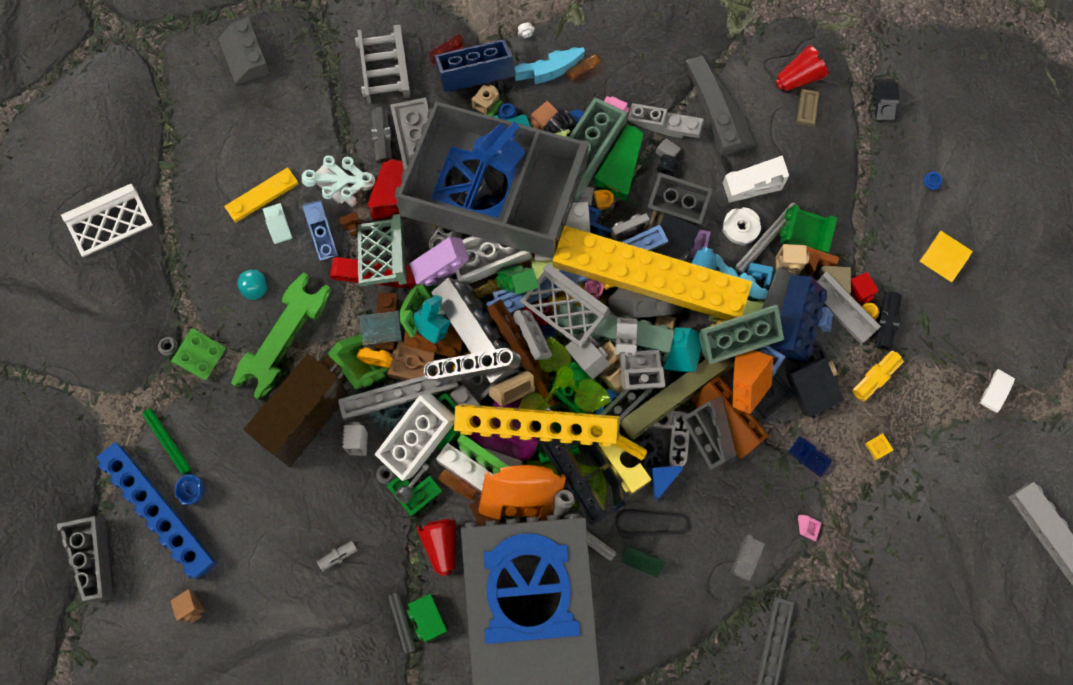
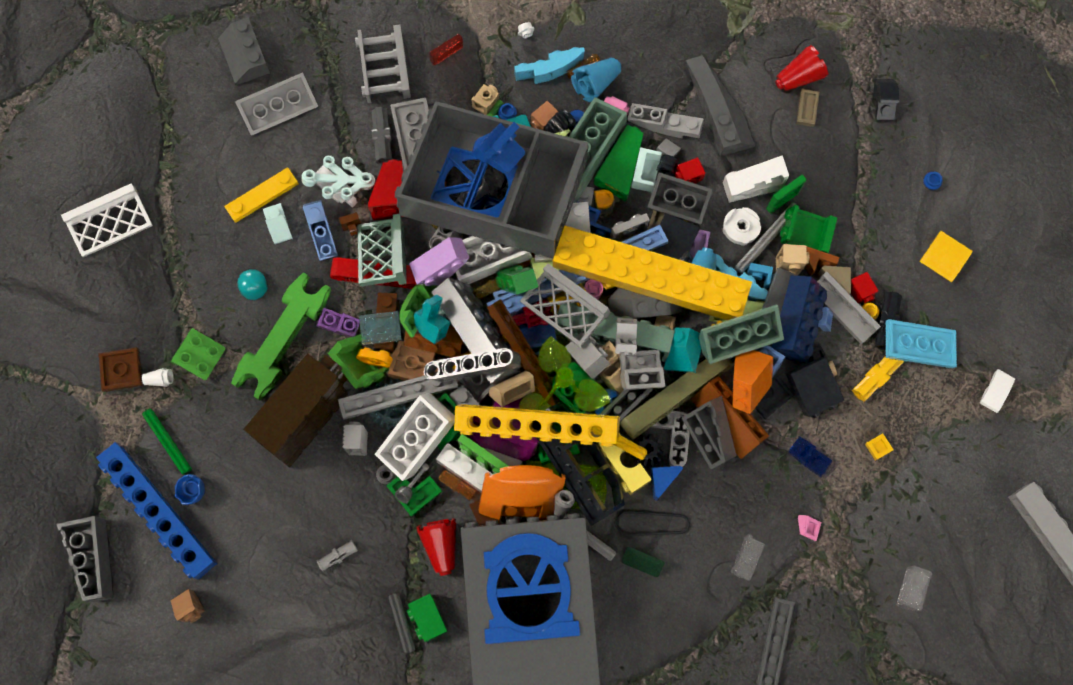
(120, 369): none -> reddish brown plate
(159, 377): none -> white cone
(164, 342): flat silver plate -> none
(276, 104): none -> light grey slope
(338, 323): none -> medium lavender slope
(474, 65): dark blue brick -> none
(532, 334): light grey hinge -> none
(595, 77): none -> dark azure cone
(645, 170): none -> light aqua panel
(690, 171): none -> red brick
(785, 194): none -> green plate
(914, 588): none -> clear brick
(921, 344): none -> medium azure tile

